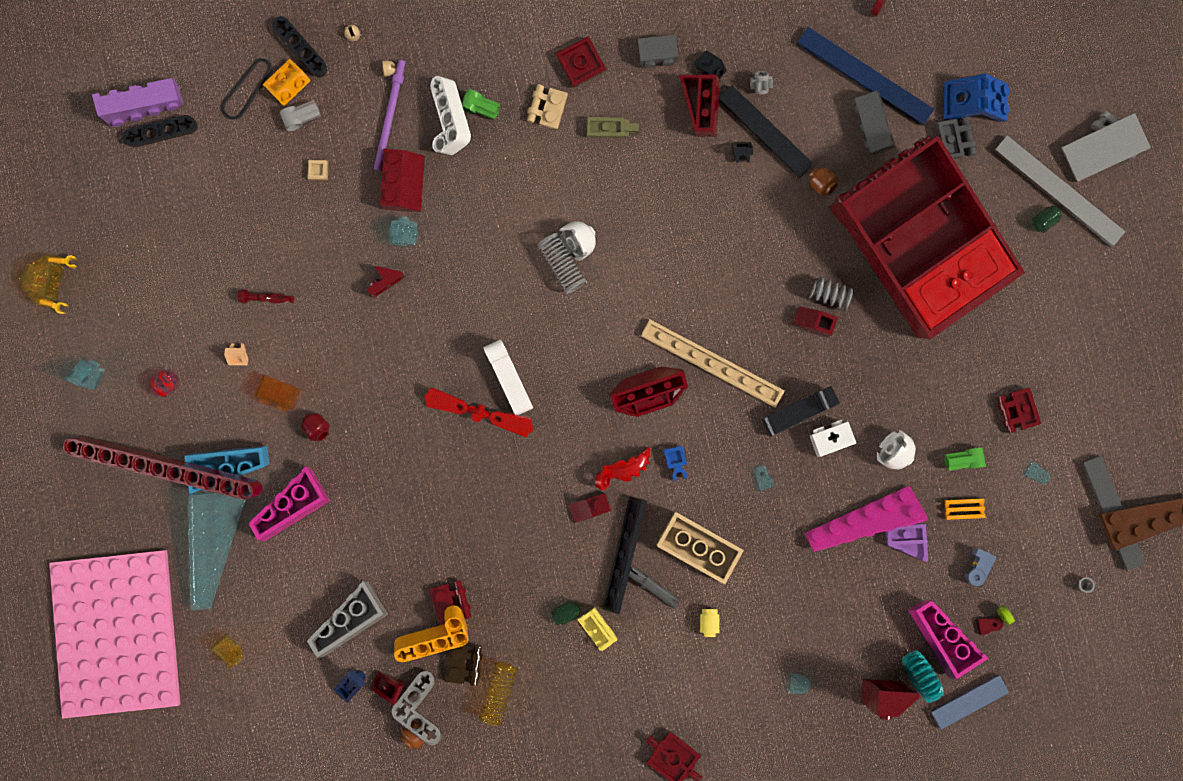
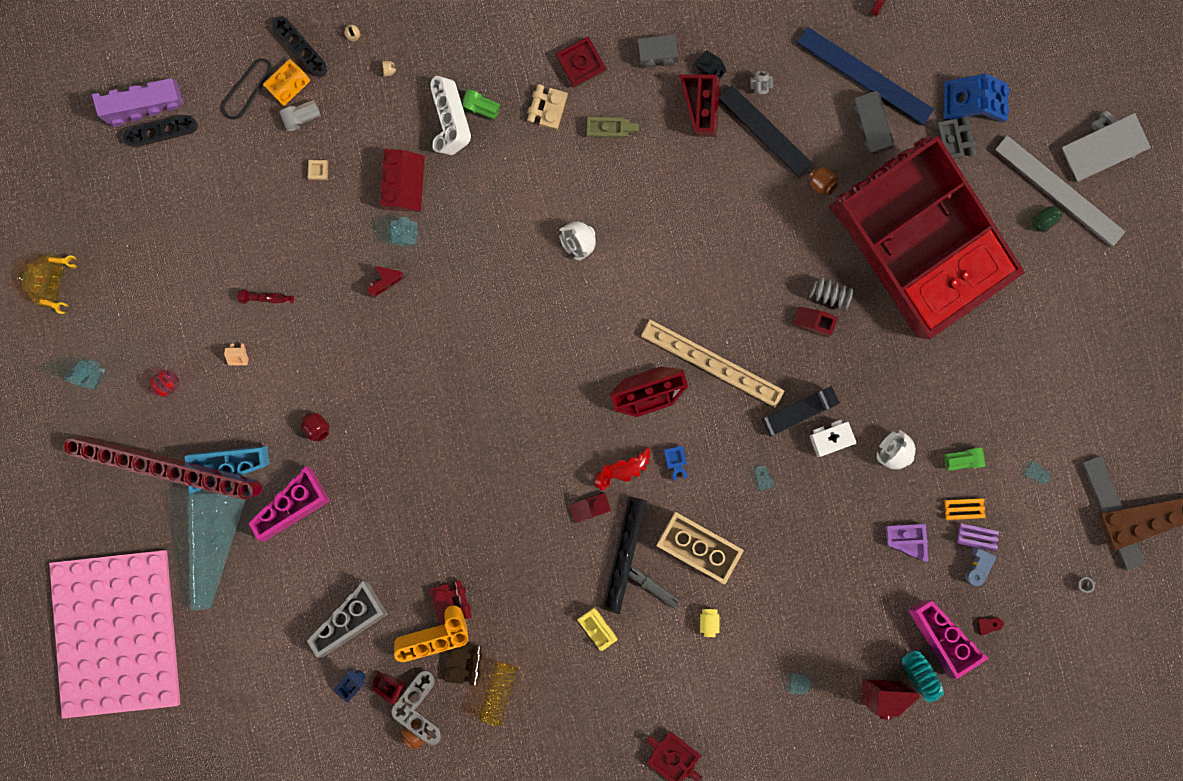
(228, 650): clear yellow bracket -> none
(278, 393): clear orange brick -> none
(397, 80): medium lavender bar -> none
(508, 377): white beam -> none
(511, 422): red piece -> none
(549, 241): light grey piece -> none
(566, 612): clear green brick -> none
(742, 148): black tile -> none
(879, 516): dark pink wing -> none
(961, 532): none -> medium lavender tile
(969, 701): sand blue tile -> none
(1005, 615): lime tile -> none
(1024, 408): dark red plate -> none

